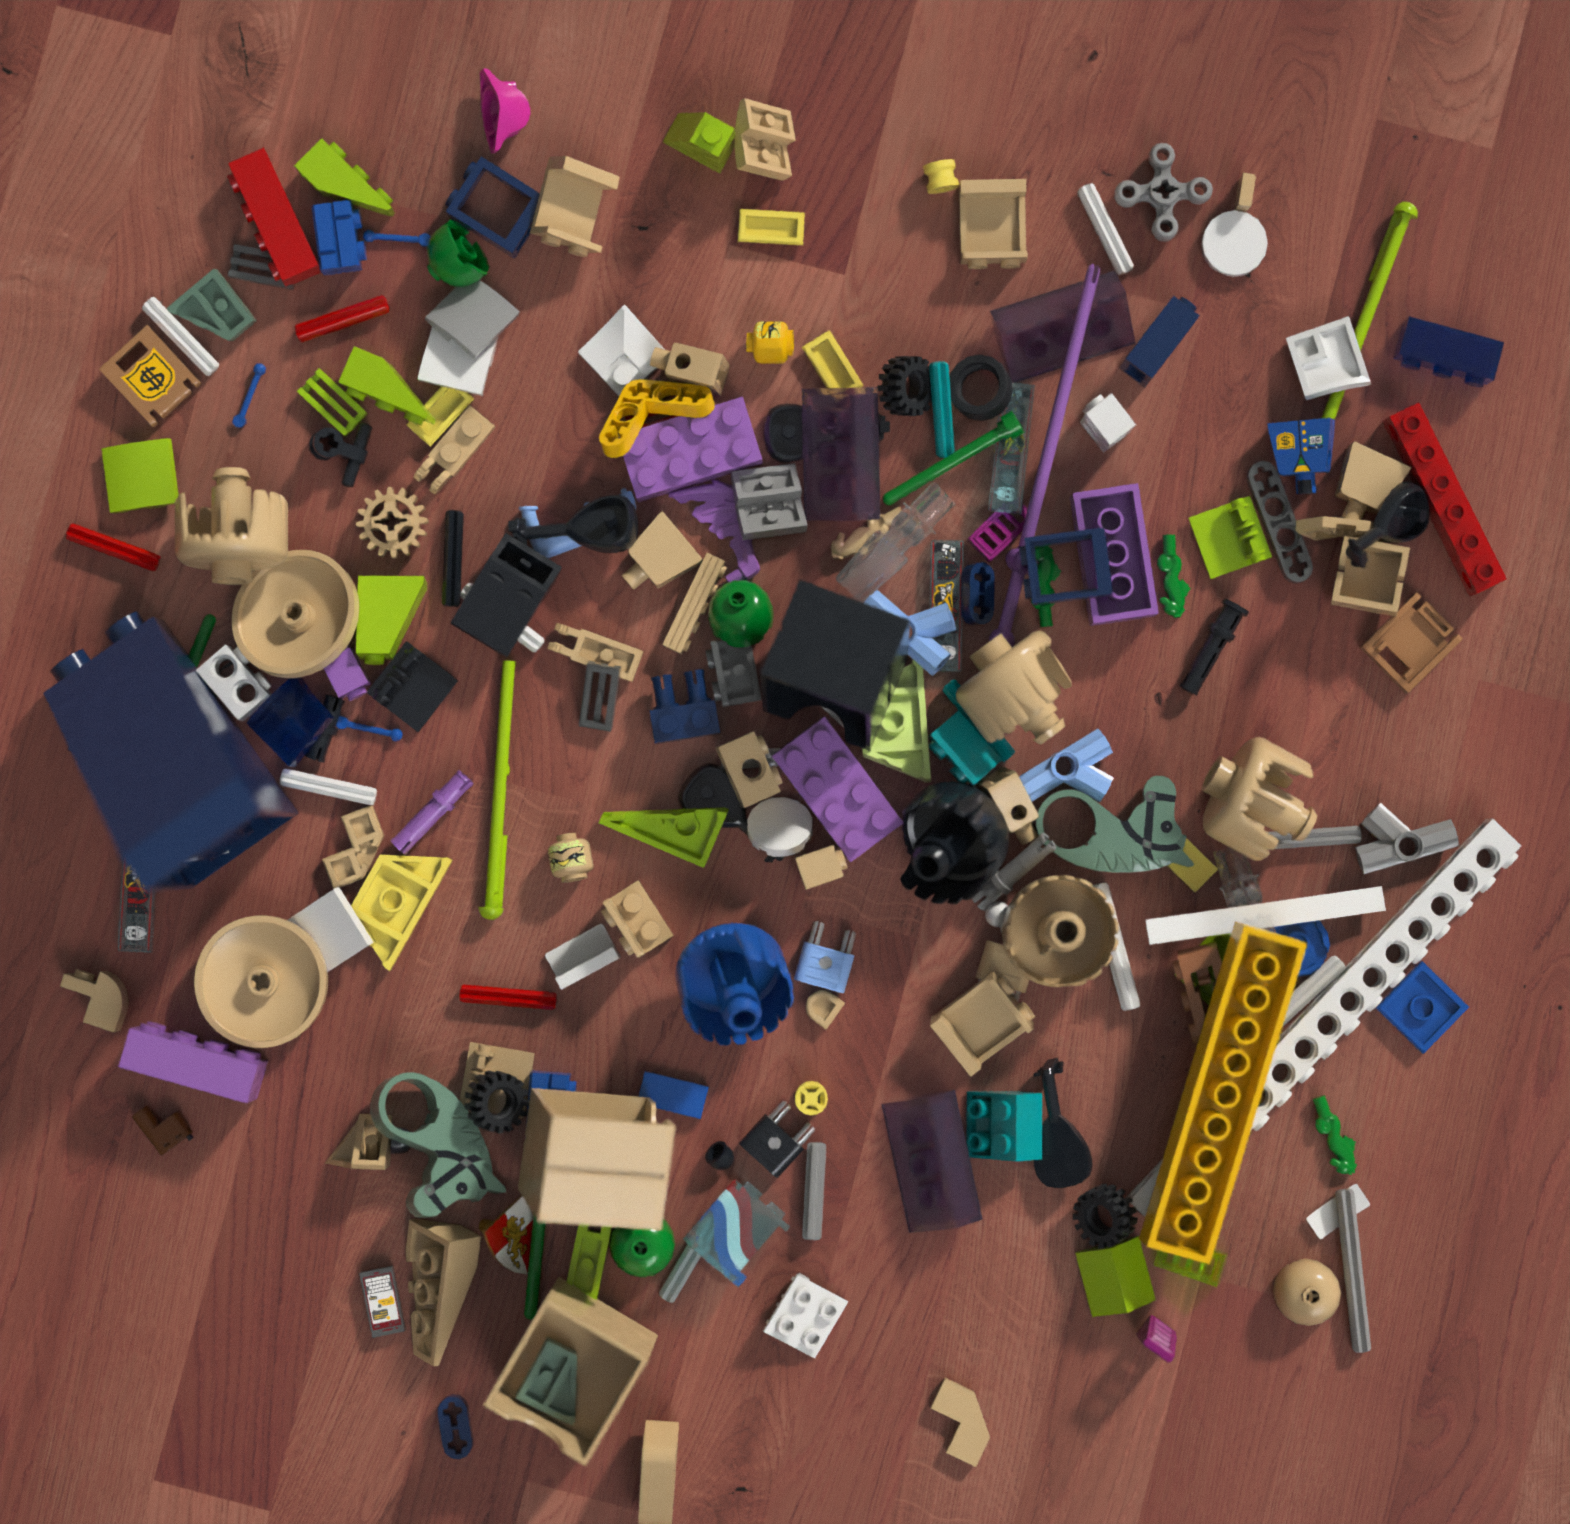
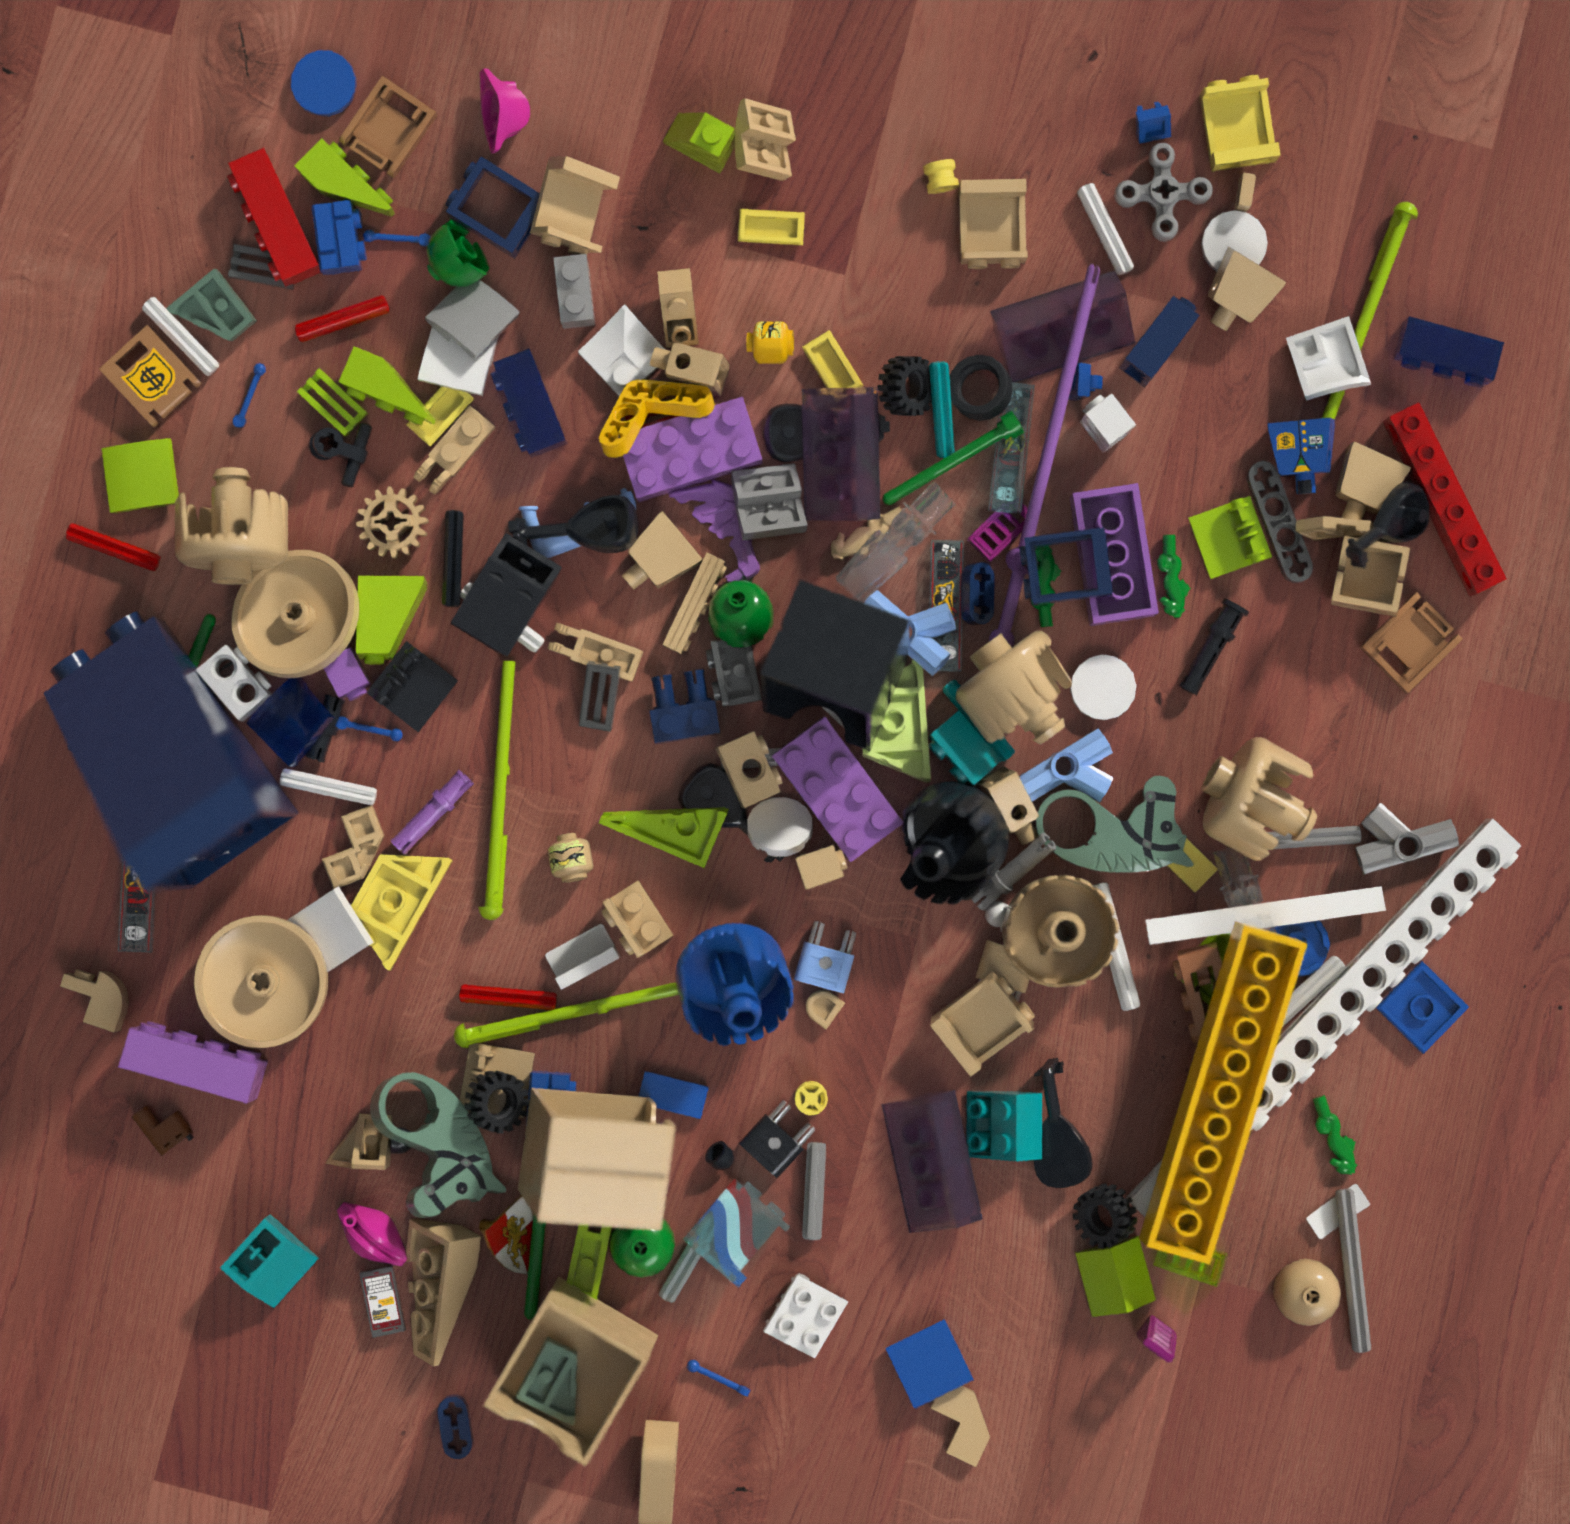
(269, 1262): none -> teal slope
(323, 83): none -> blue tile
(372, 1234): none -> dark pink hat
(385, 133): none -> medium nougat container
(466, 1037): none -> lime bar
(528, 403): none -> clear blue brick
(574, 291): none -> light grey brick
(677, 307): none -> tan slope
(693, 1366): none -> blue hinge
(929, 1364): none -> blue tile
(1084, 382): none -> blue tile
(1103, 687): none -> white tile
(1153, 123): none -> blue tile
(1238, 123): none -> light yellow panel
(1241, 289): none -> tan torso

